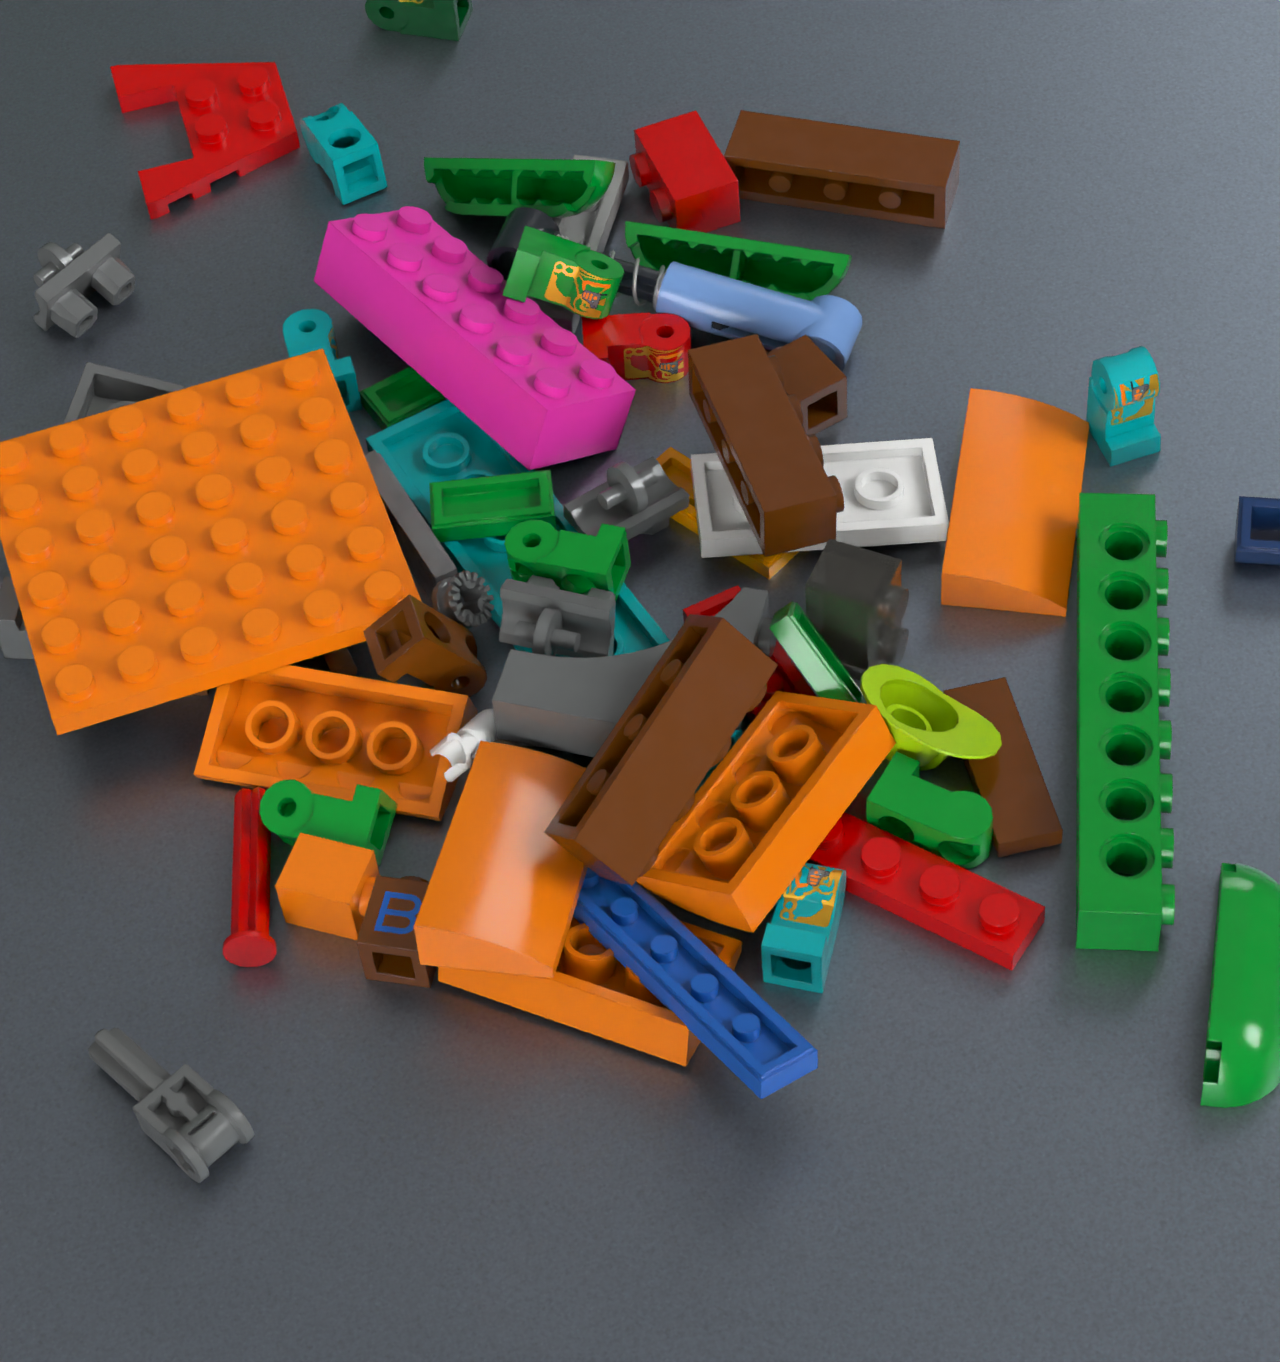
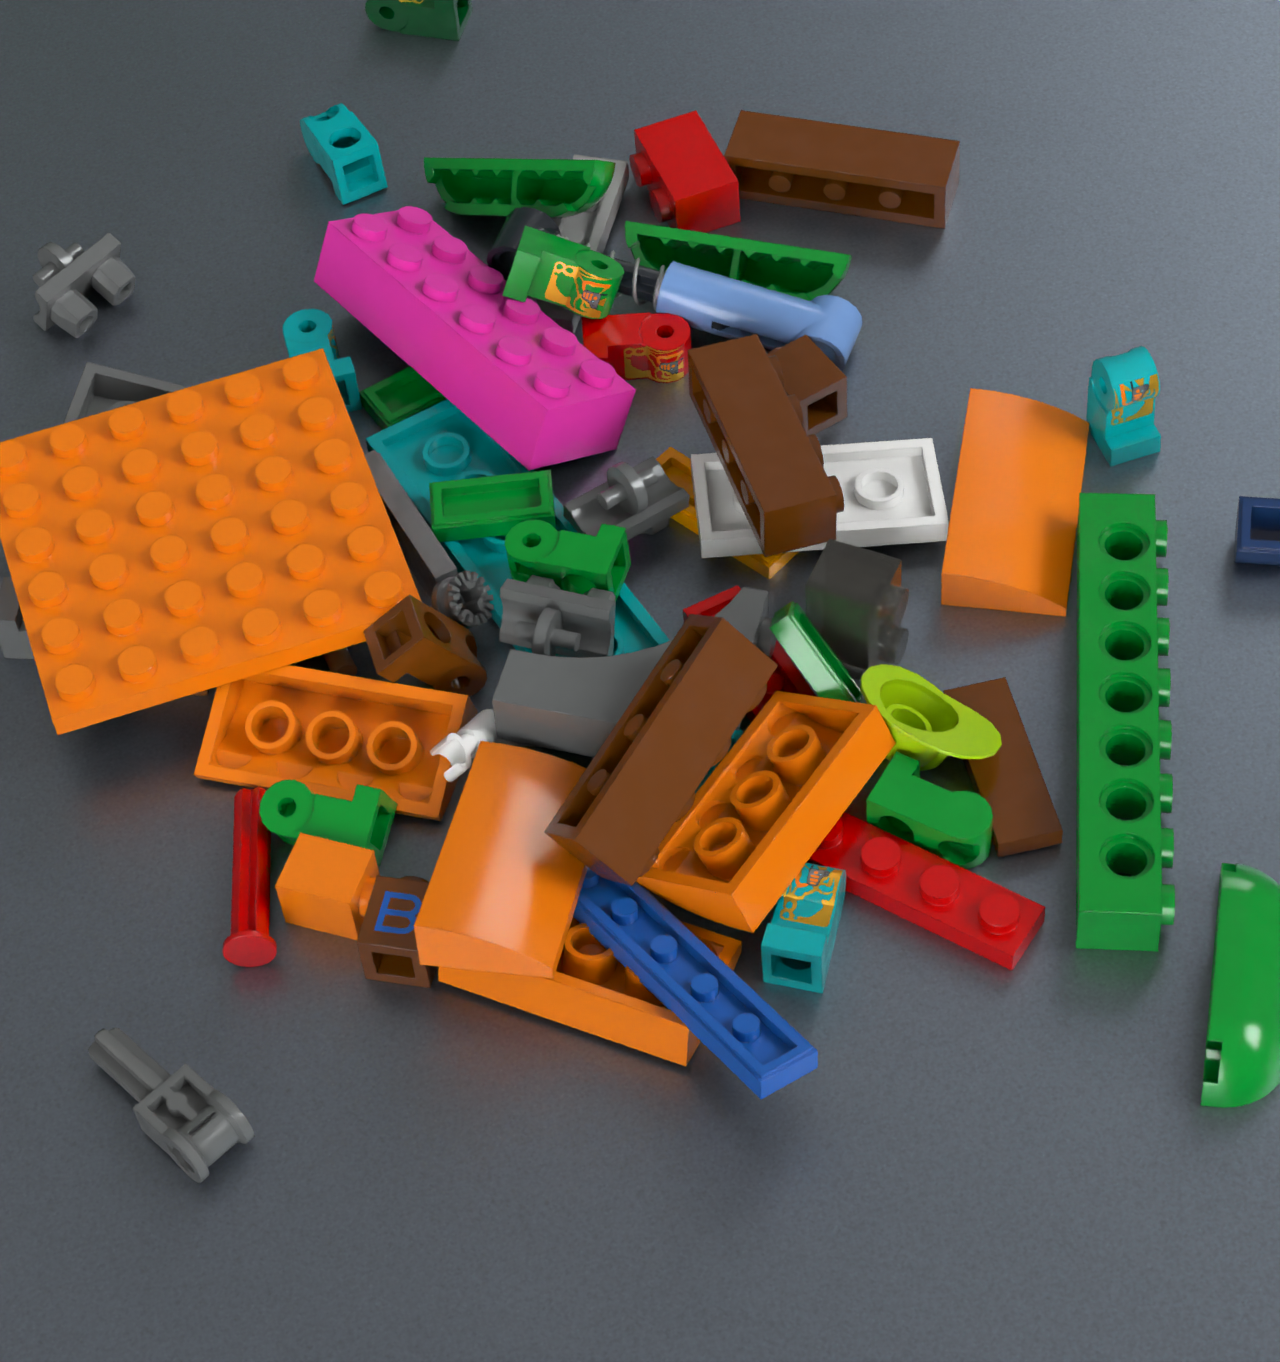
(231, 116): red wing -> none

